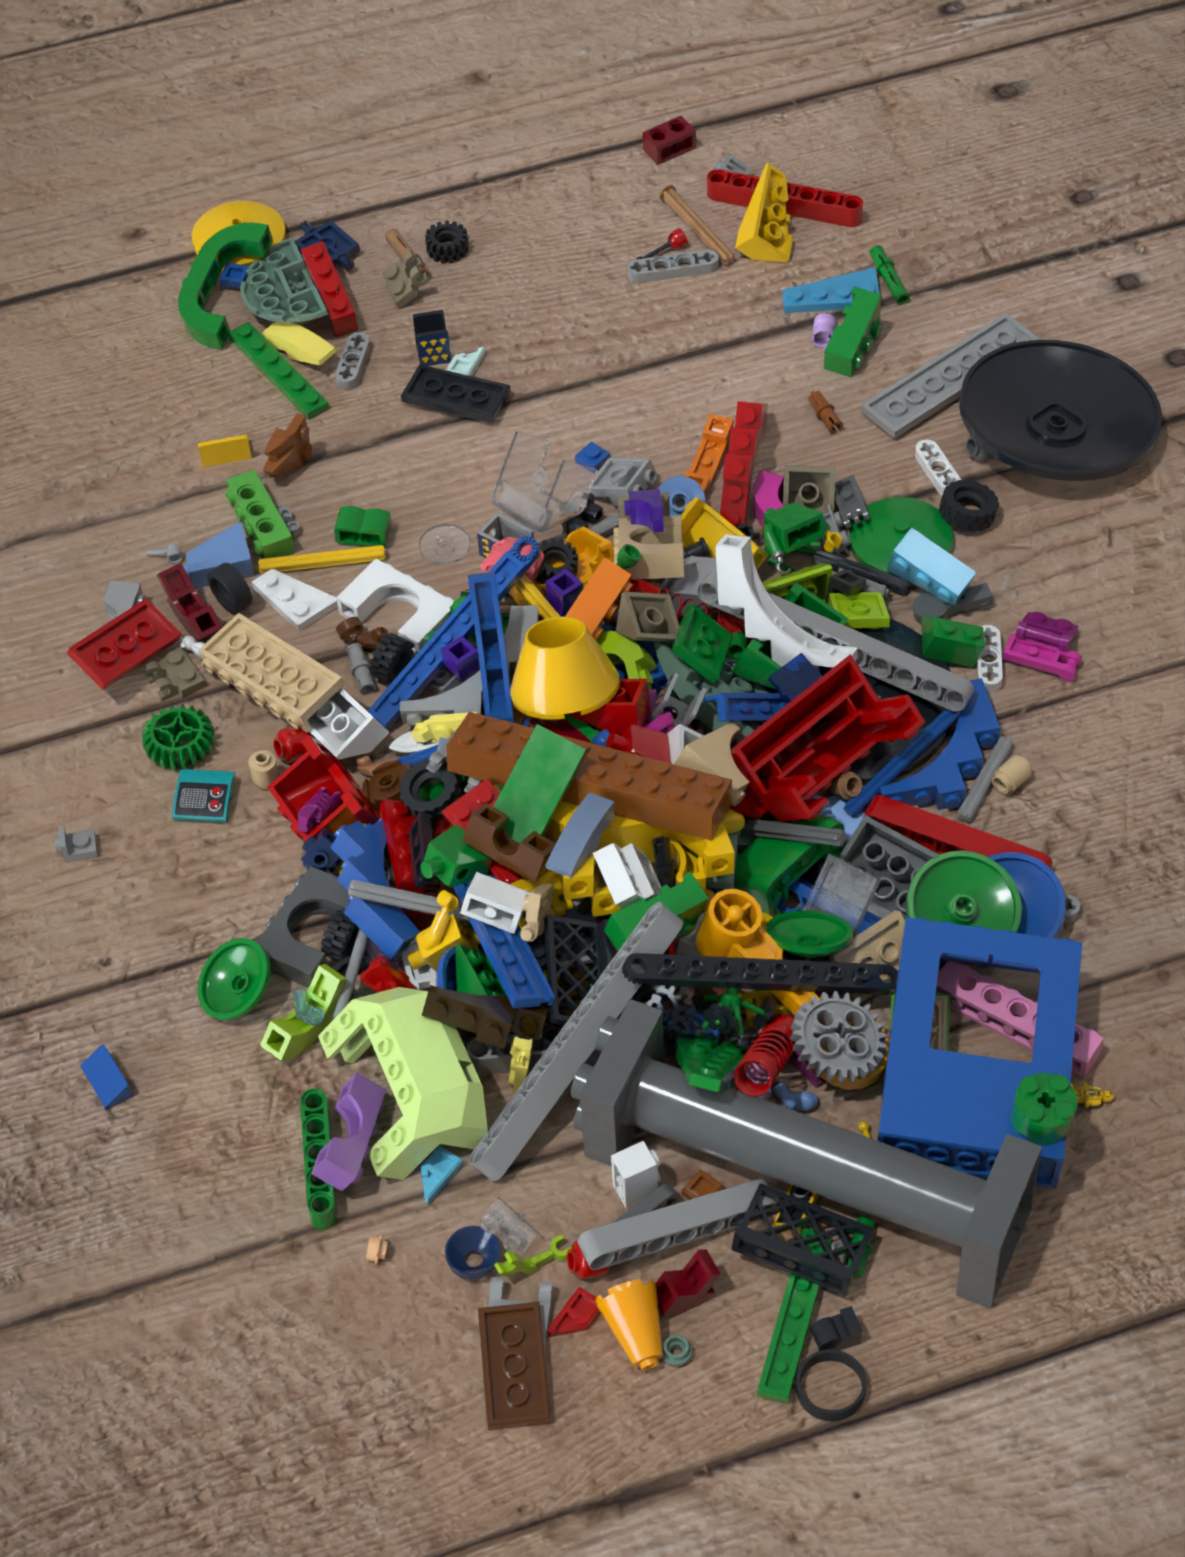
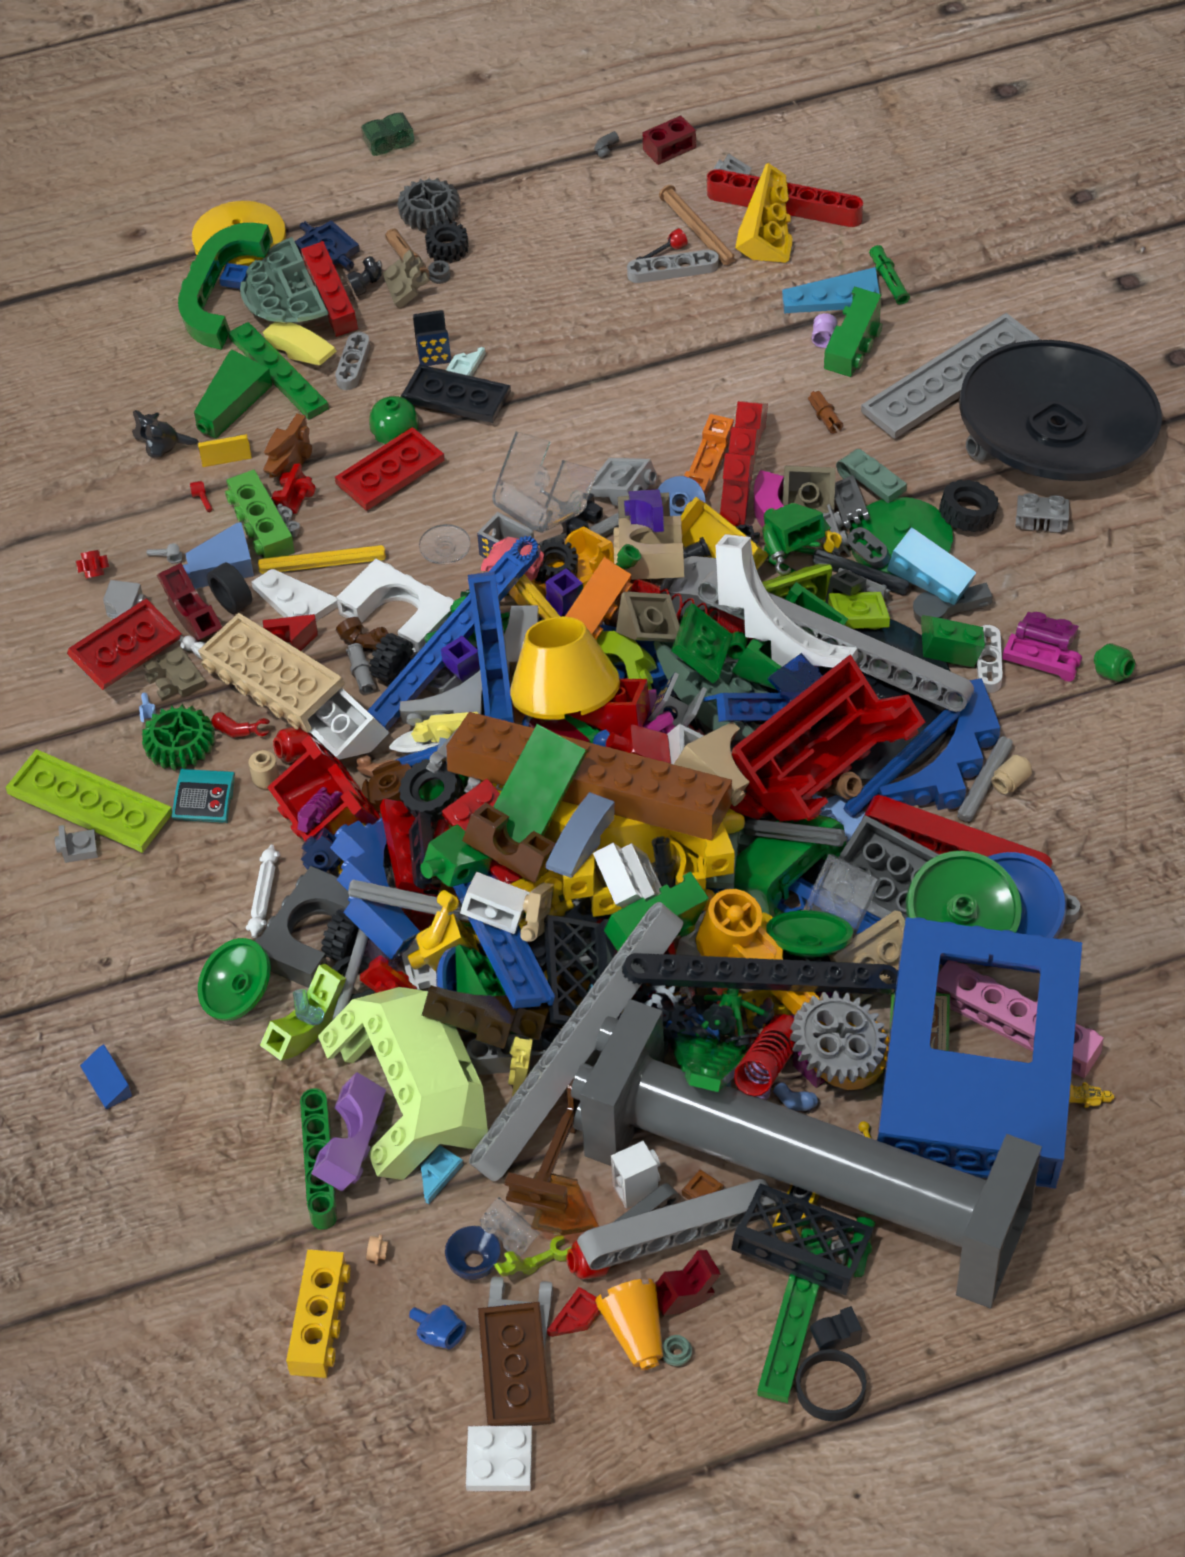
(89, 800): none -> lime plate
(92, 563): none -> red gear
(146, 709): none -> light blue hand
(158, 435): none -> black animal
(198, 489): none -> red hand
(231, 393): none -> green slope
(234, 729): none -> red arm
(262, 892): none -> white wheel
(295, 488): none -> red hips
(296, 629): none -> red slope
(315, 1359): none -> yellow brick
(362, 526): green brick -> none
(372, 273): none -> black arm
(389, 133): none -> clear green brick
(389, 468): none -> red plate
(391, 418): none -> green cylinder
(428, 203): none -> dark grey gear
(436, 267): none -> dark grey bush
(440, 1327): none -> blue piece
(499, 1458): none -> white plate
(539, 1190): none -> reddish brown piece
(577, 1216): none -> clear orange slope
(592, 456): blue plate -> none
(604, 142): none -> dark grey arm
(872, 475): none -> sand green plate
(873, 543): none -> dark grey beam
(937, 459): white beam -> none
(1044, 1108): green brick -> none
(1053, 508): none -> light grey hinge
(1114, 662): none -> green head

